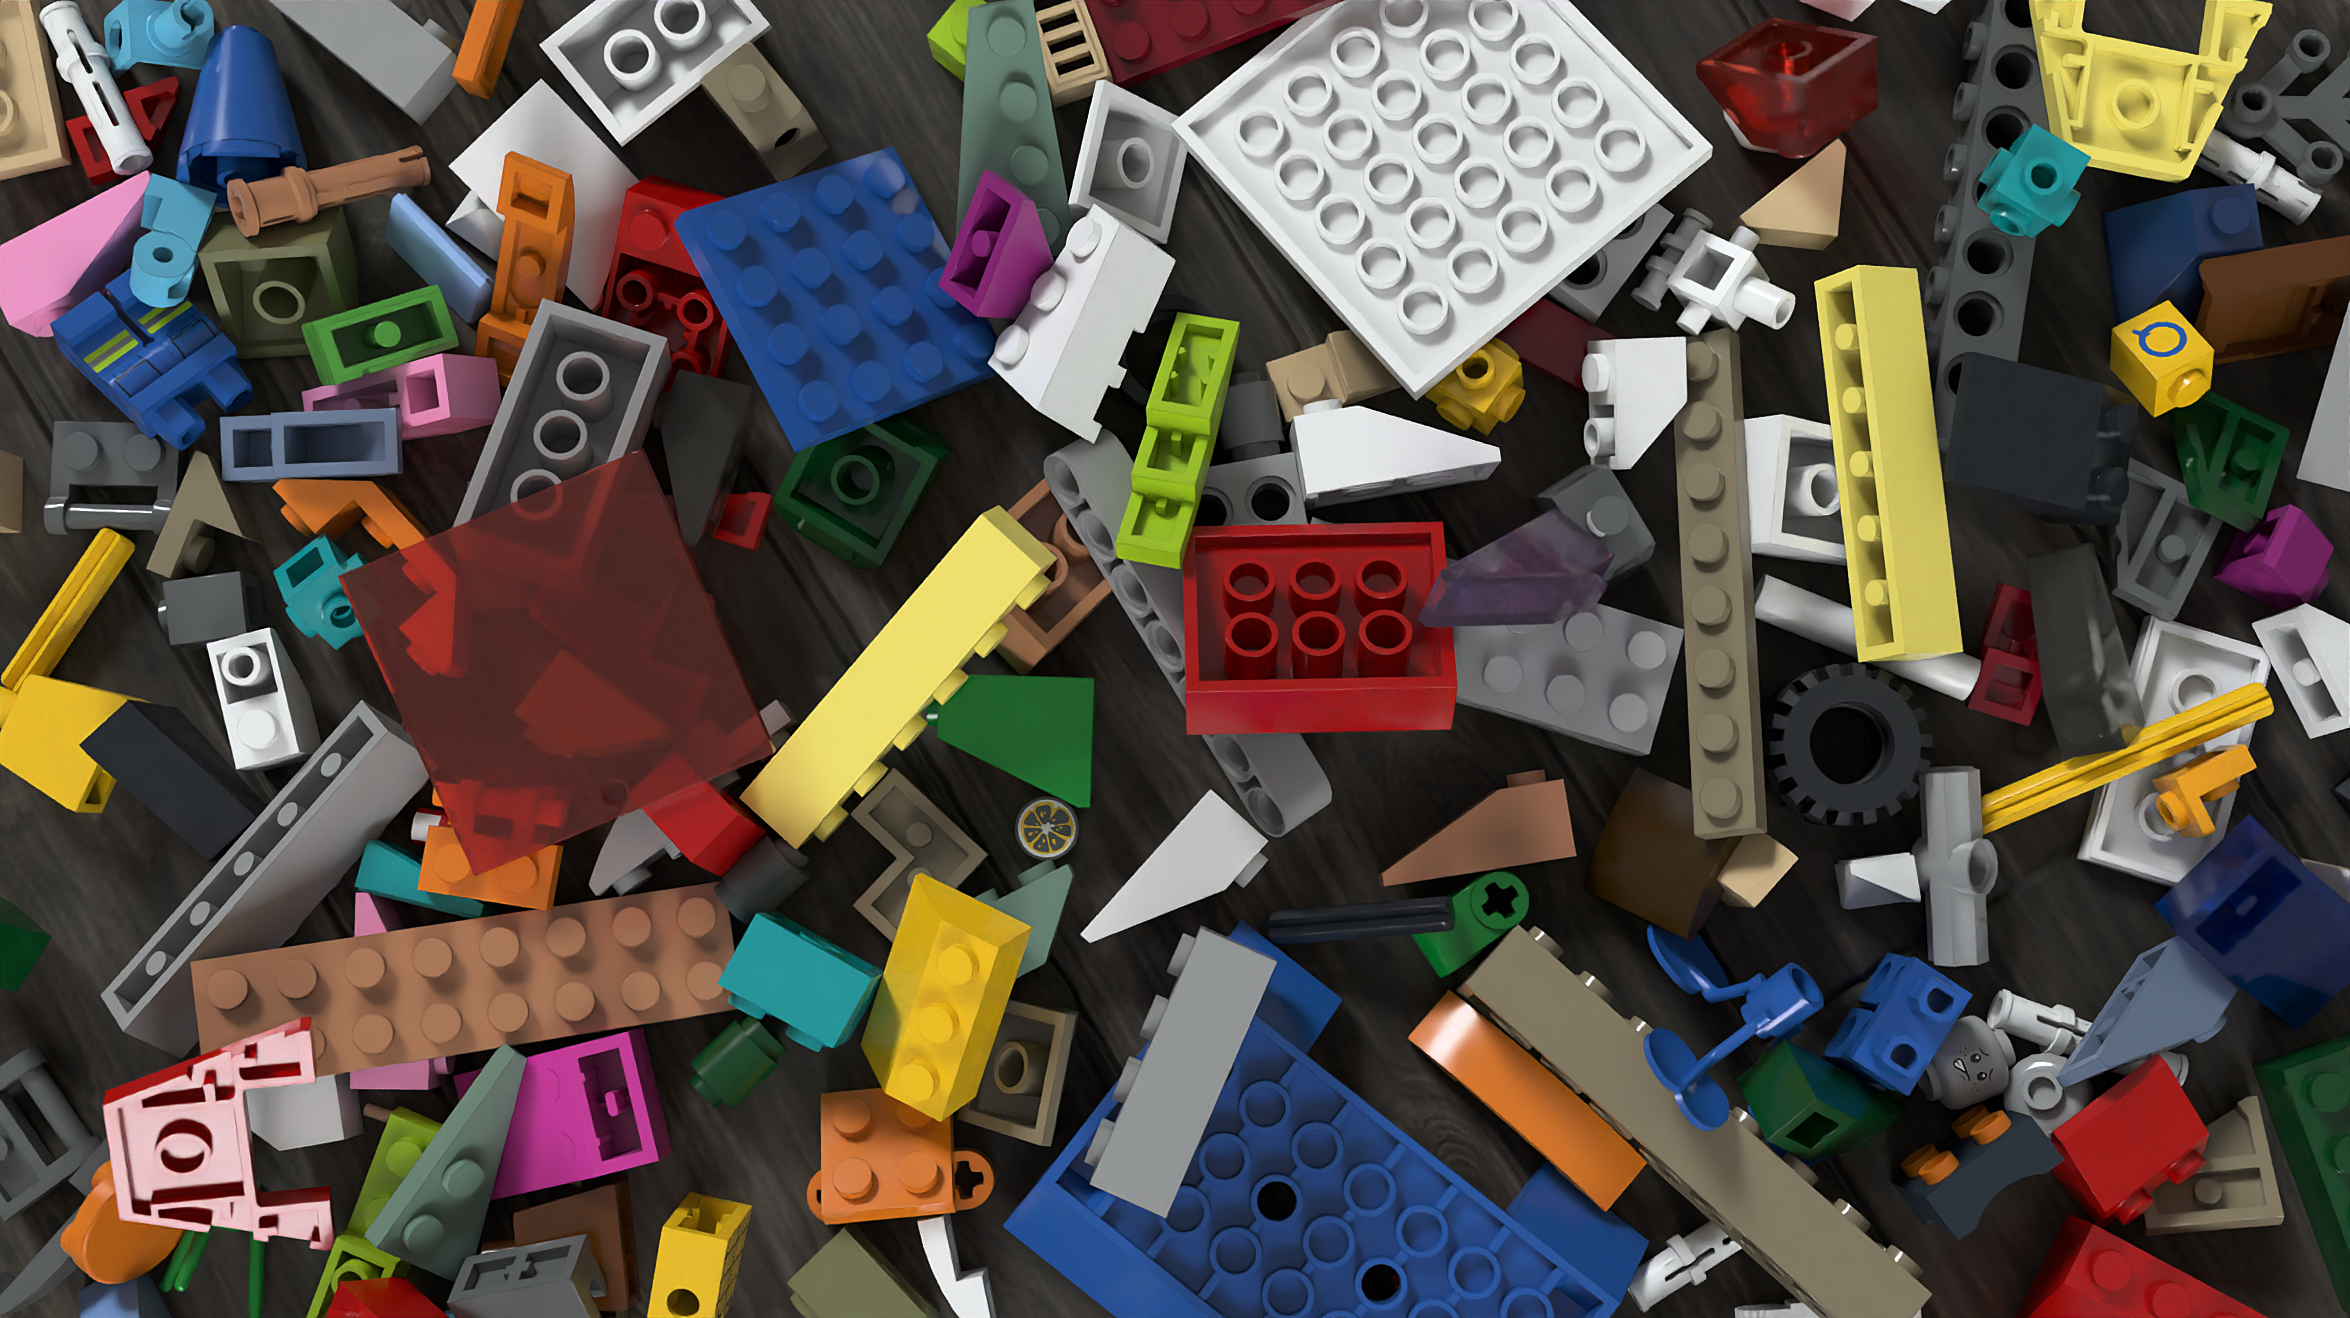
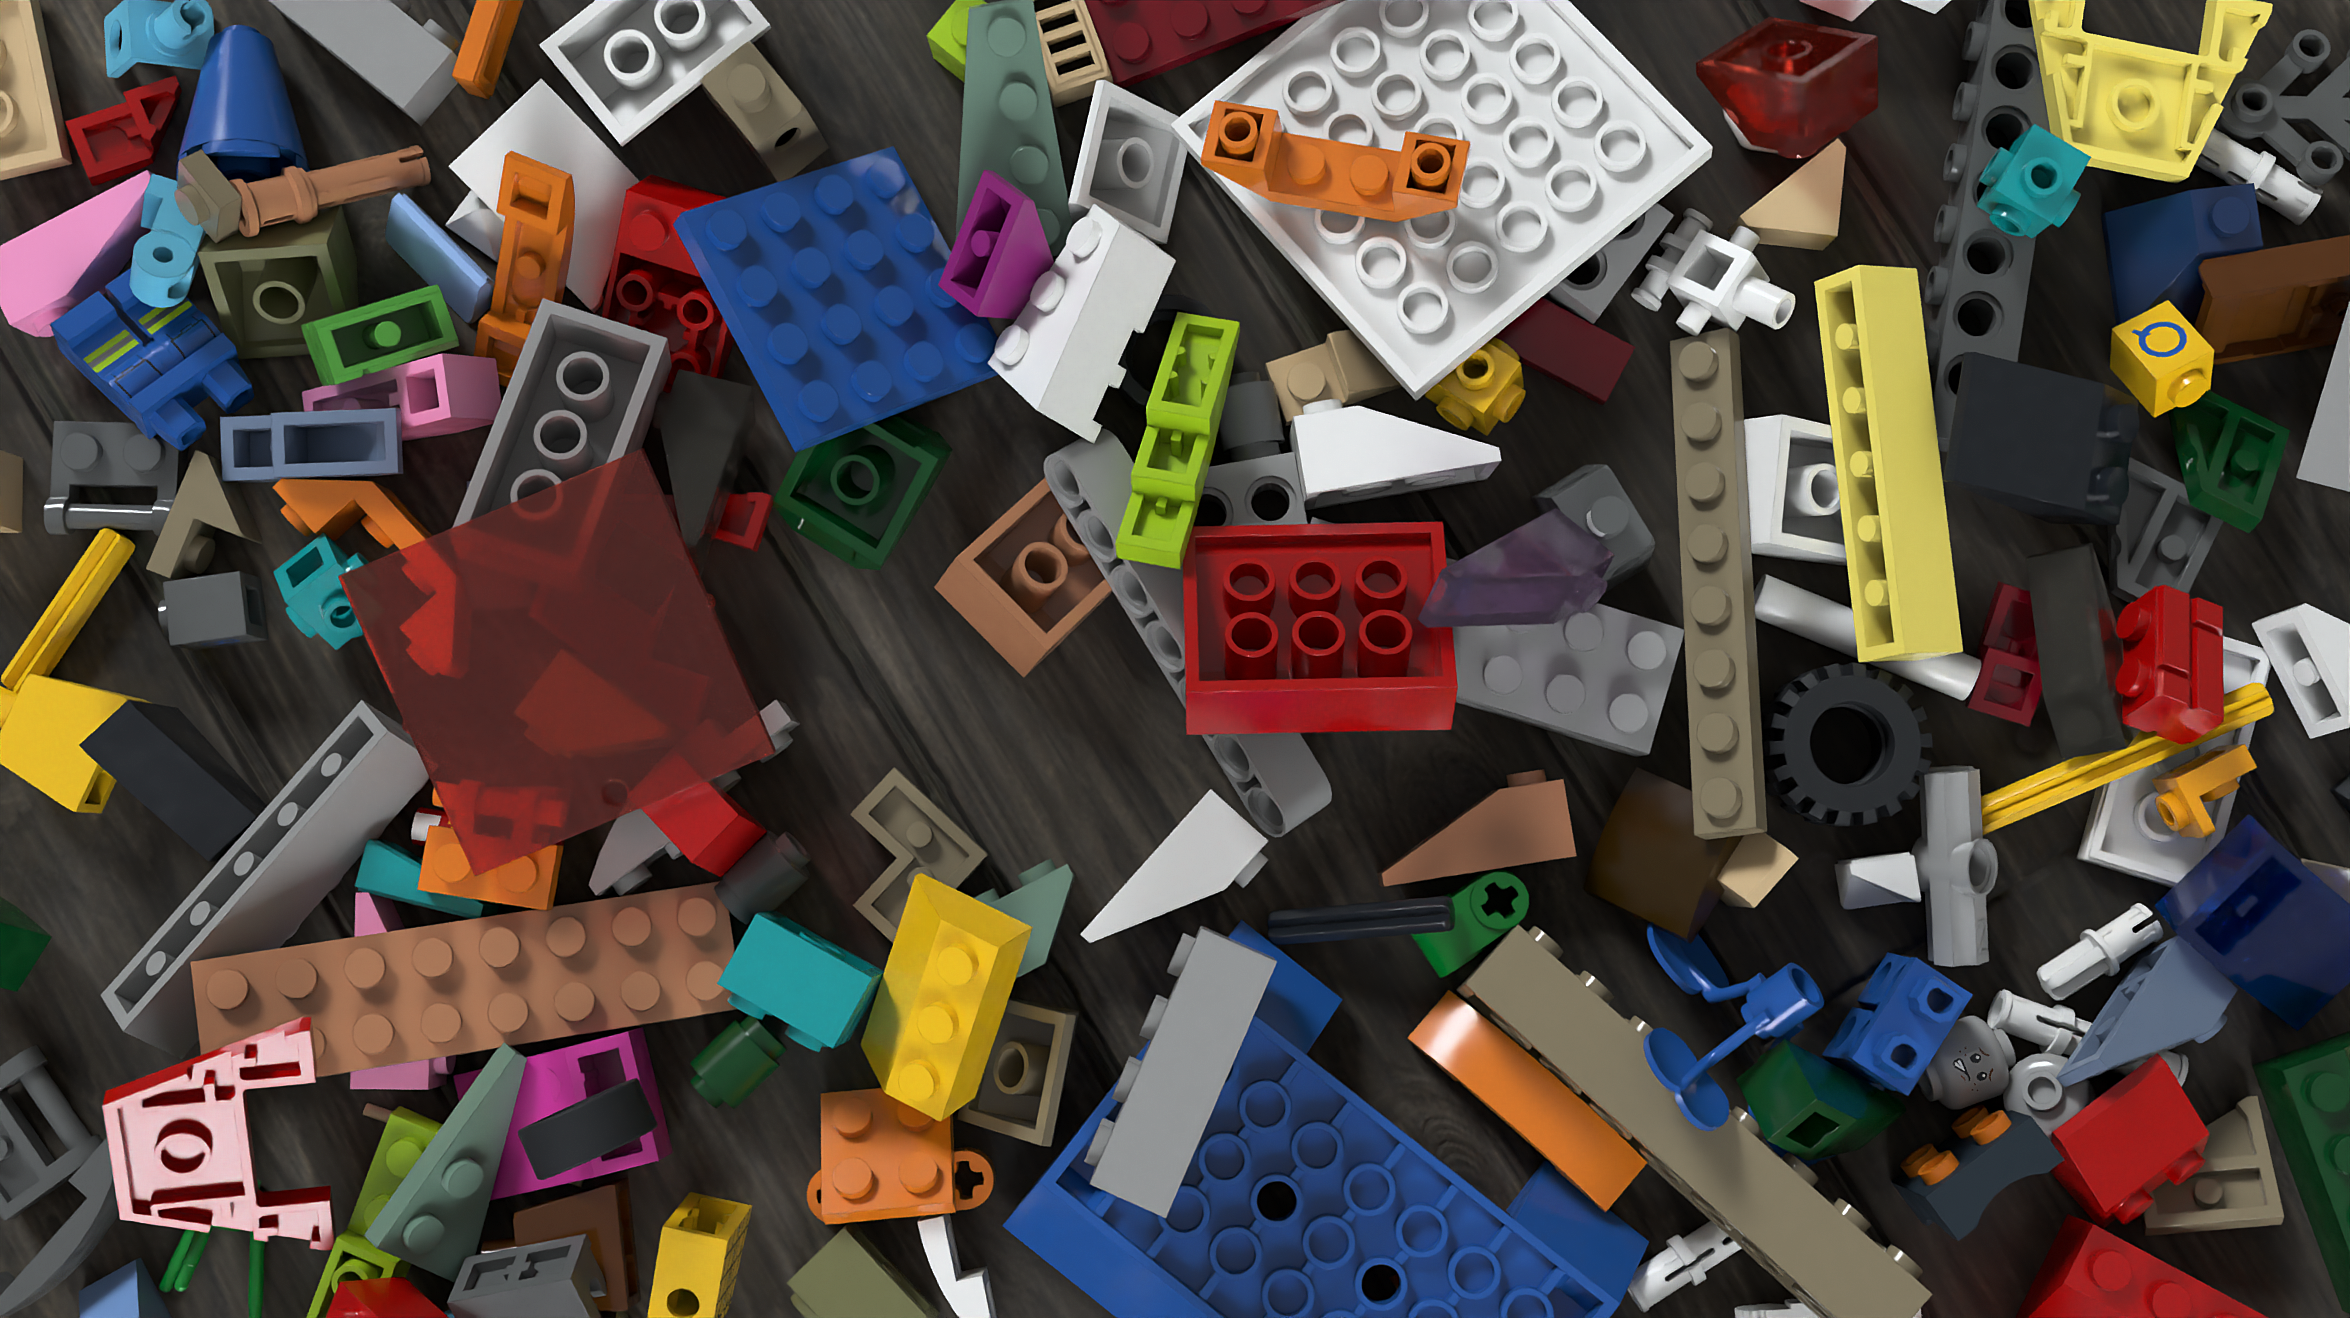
(69, 33): white pin -> none
(112, 1247): orange tile -> none
(207, 197): none -> dark tan plate
(263, 702): white slope -> none
(306, 1112): white slope -> none
(587, 1129): none -> black tyre
(899, 676): light yellow brick -> none
(1027, 728): green slope -> none
(1047, 828): tile -> none
(1334, 175): none -> orange slope
(1632, 395): white slope -> none
(2098, 953): none -> white axle
(2171, 664): none -> red brick
(2278, 560): magenta slope -> none

